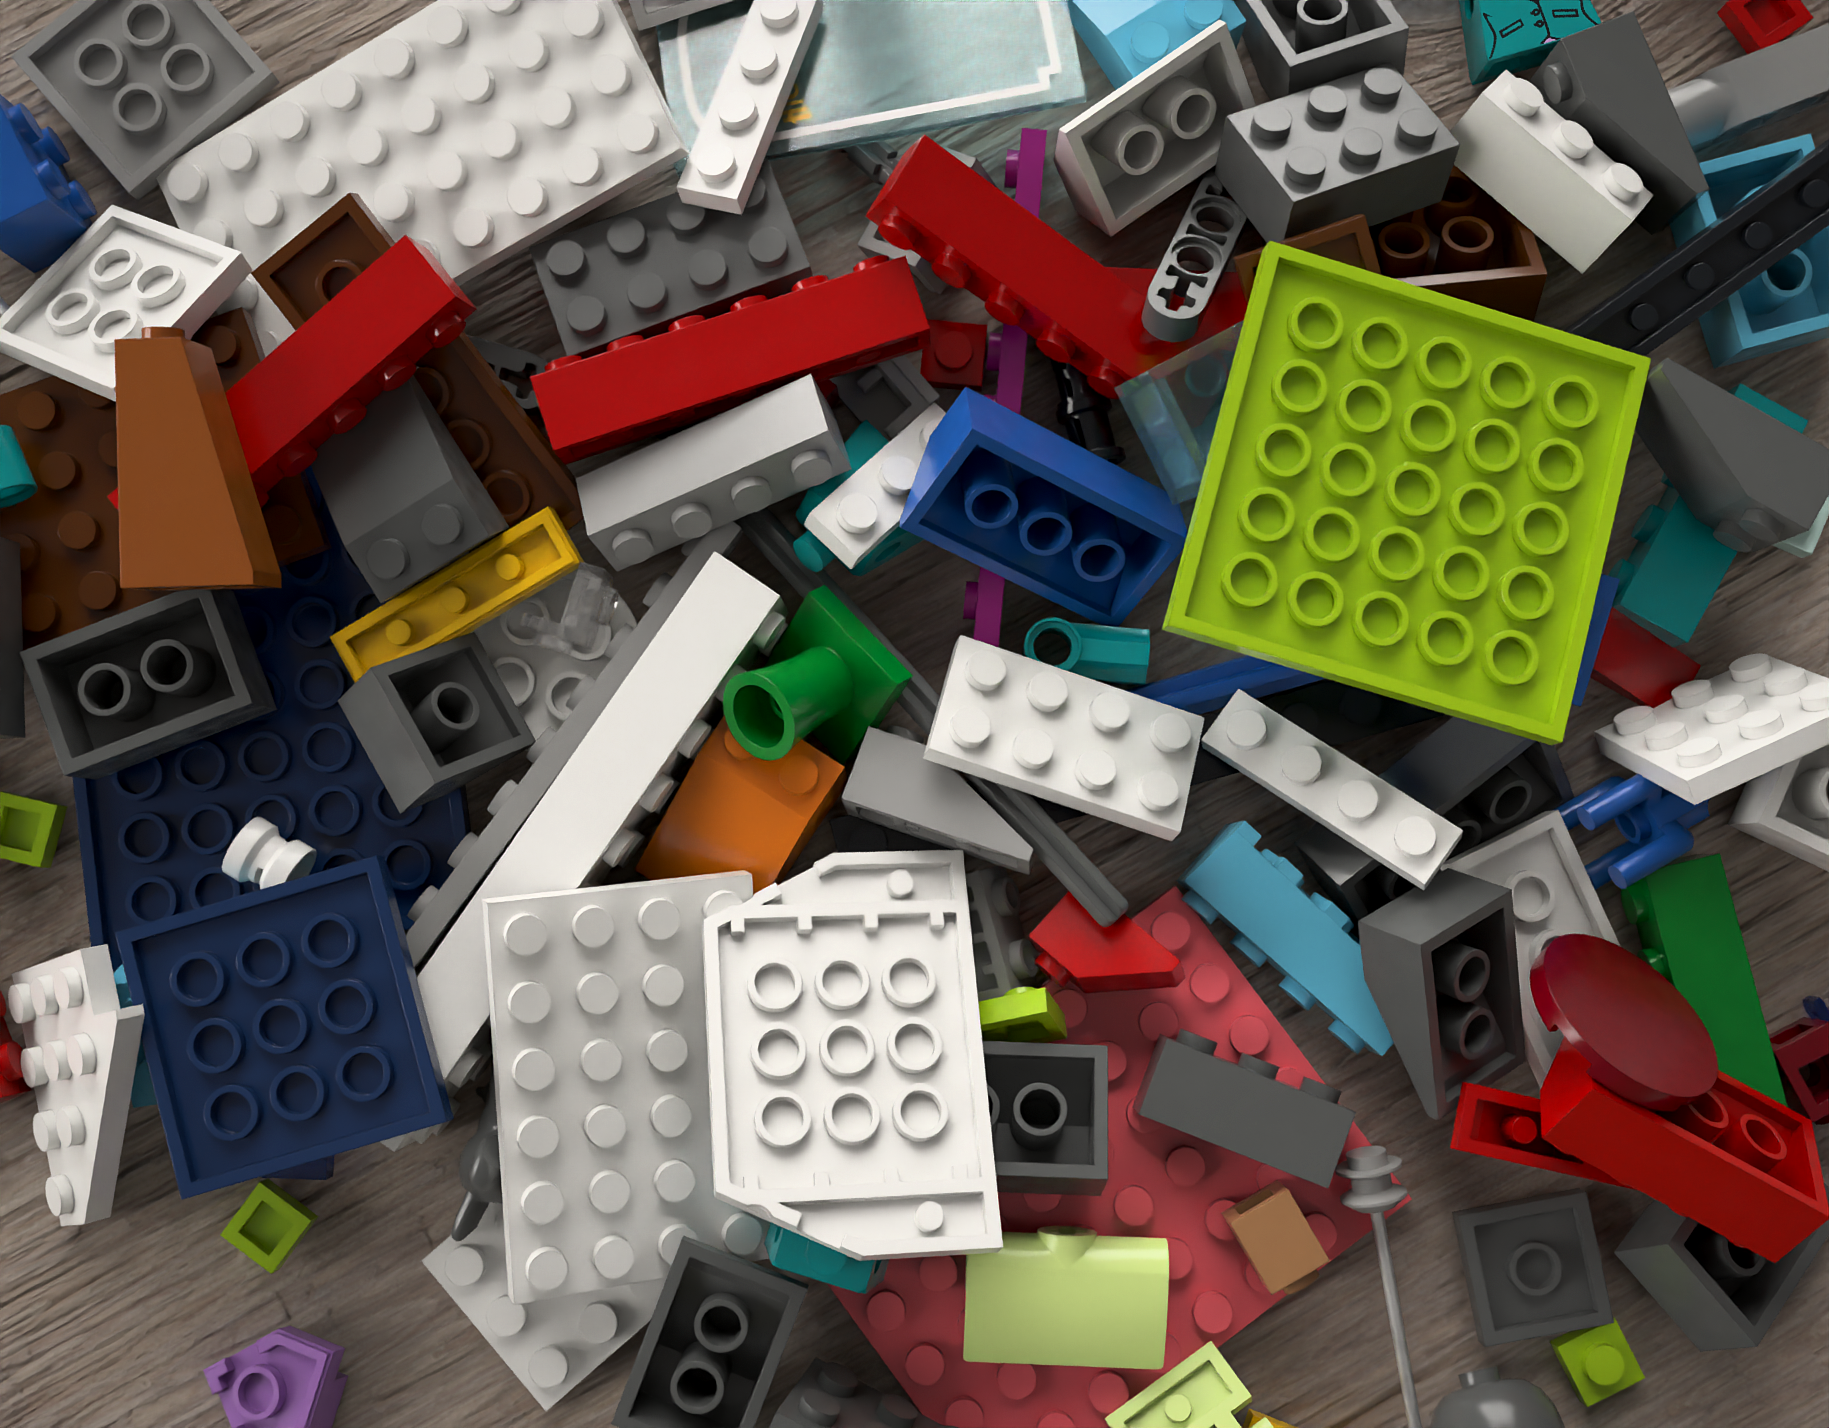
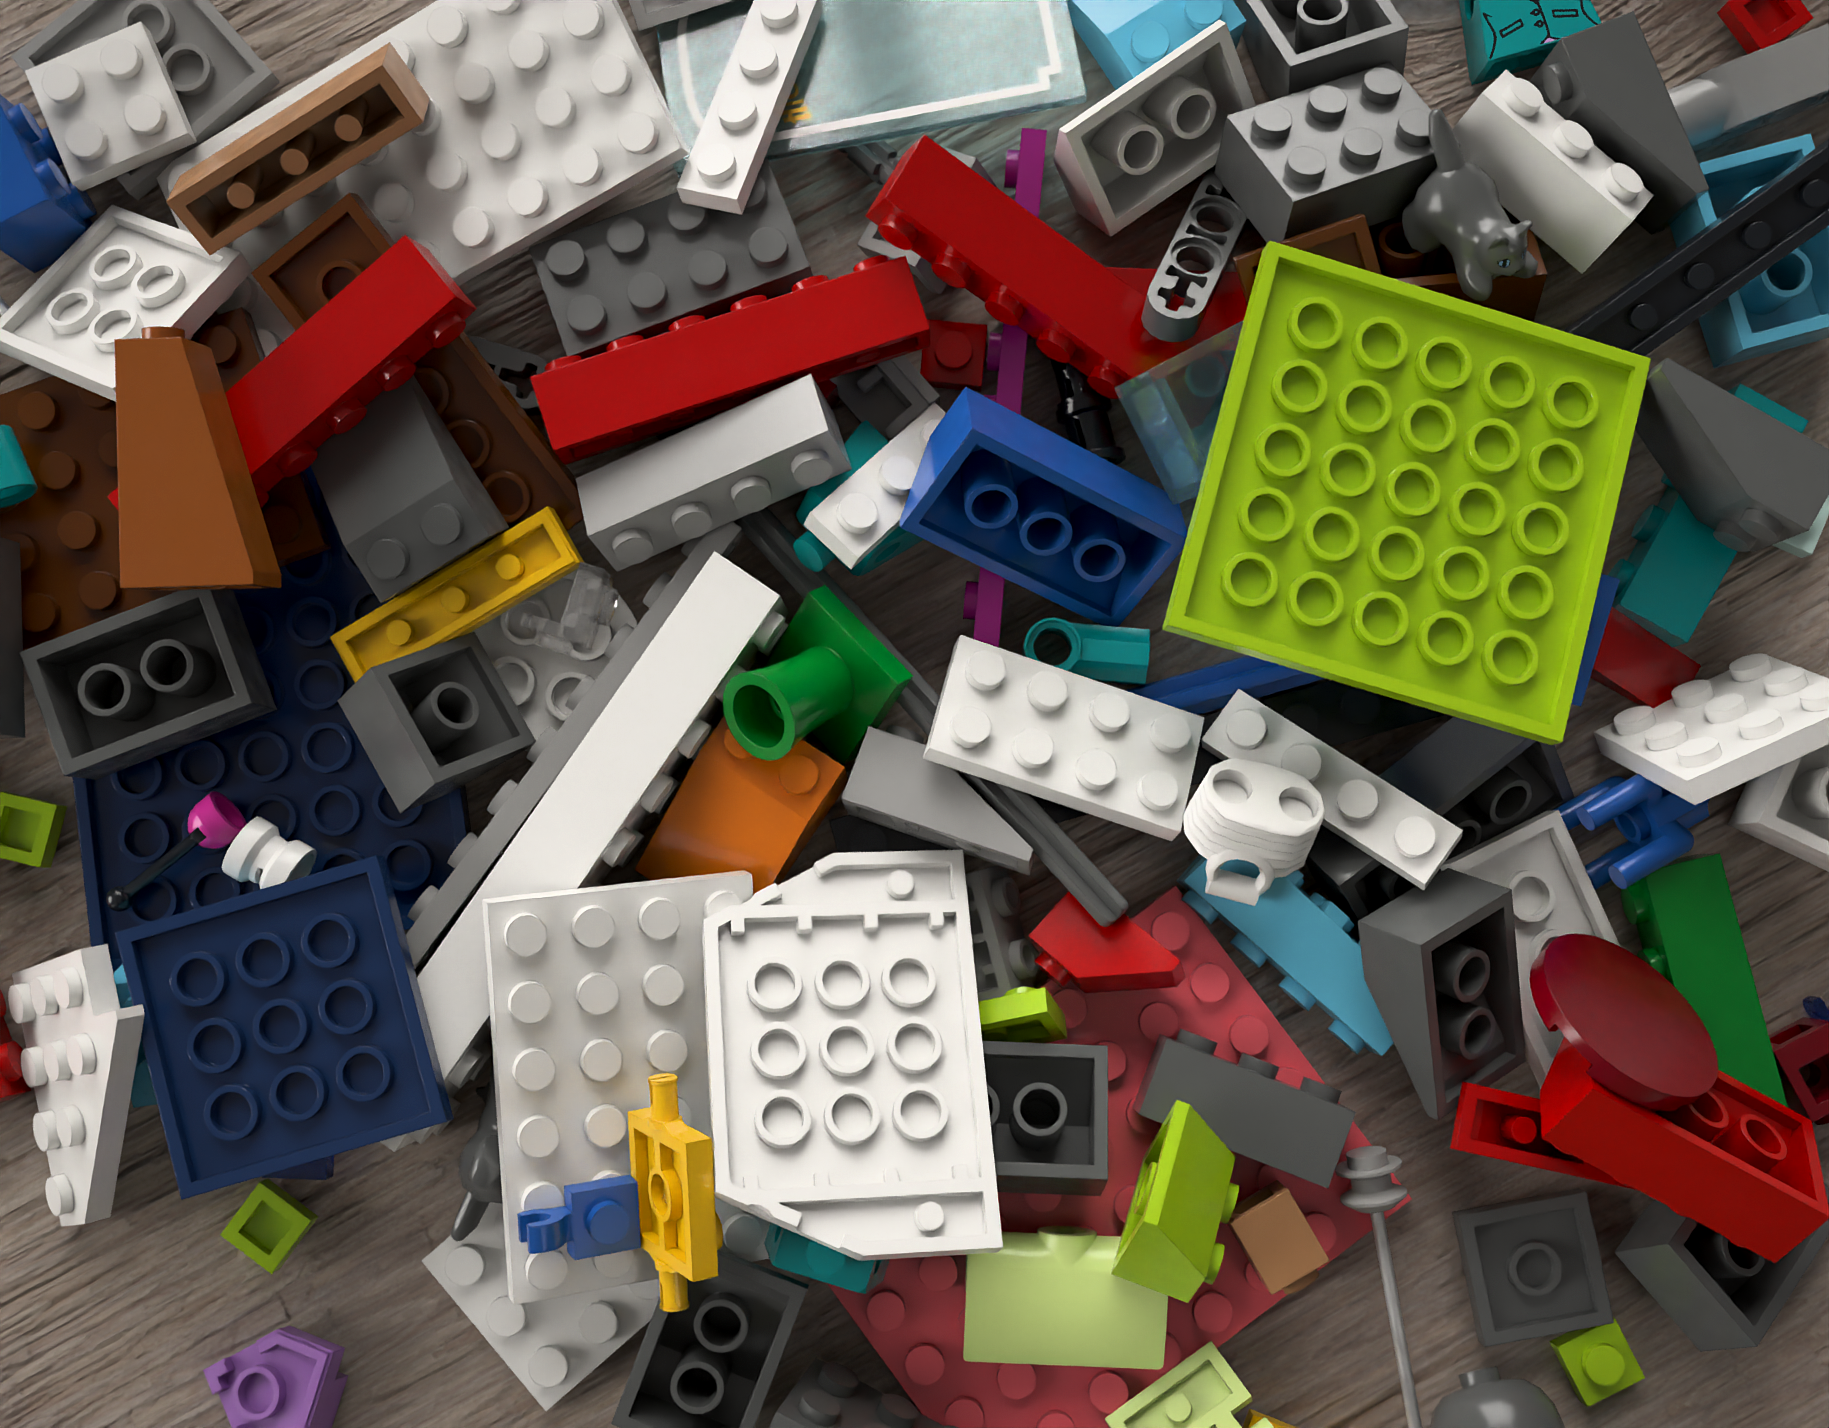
(110, 106): none -> white plate
(211, 824): none -> hinge
(299, 149): none -> medium nougat brick
(596, 1220): none -> blue plate
(674, 1193): none -> yellow plate
(1178, 1208): none -> lime slope
(1255, 817): none -> white piece
(1463, 213): none -> dark grey animal

